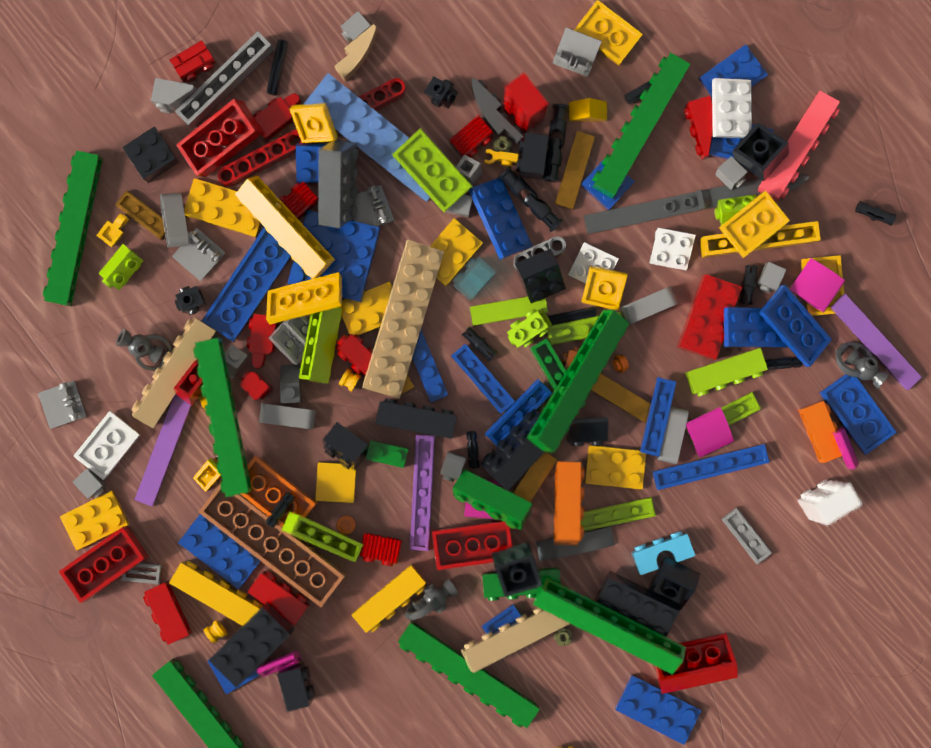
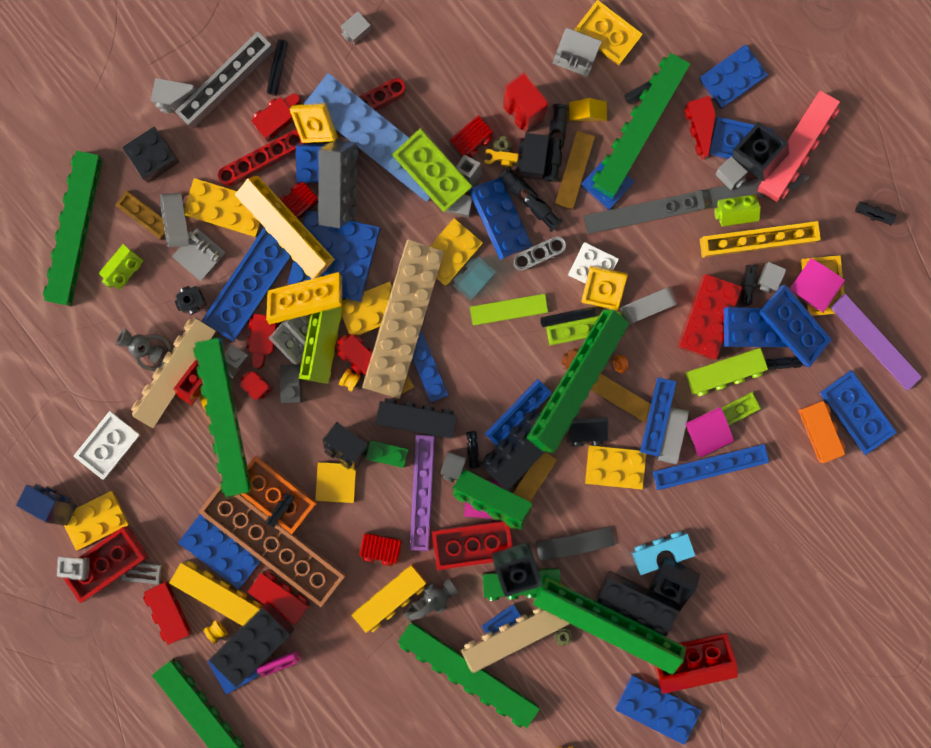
(46, 504): none -> dark blue brick
(62, 404): light grey hinge -> none
(73, 567): none -> light grey slope
(89, 484): light grey brick -> none
(112, 232): yellow plate -> none
(163, 451): medium lavender tile -> none
(193, 61): red brick -> none
(208, 474): yellow slope -> none
(220, 138): red brick -> none
(287, 416): light grey beam -> none
(296, 686): black brick -> none
(322, 537): lime brick -> none
(345, 525): orange plate -> none
(356, 53): tan slope -> none
(373, 207): light grey hinge -> none
(441, 92): black brick -> none
(479, 343): black pin -> none
(483, 378): blue plate -> none
(489, 105): dark grey slope -> none
(523, 332): lime brick -> none
(540, 276): black brick -> none
(549, 363): green brick -> none
(567, 503): orange brick -> none
(618, 514): lime tile -> none
(672, 248): white hinge -> none
(731, 107): white plate -> none
(746, 536): light grey tile -> none
(754, 224): yellow plate -> none
(828, 501): white brick -> none
(846, 448): dark pink slope -> none
(864, 368): dark grey piece -> none

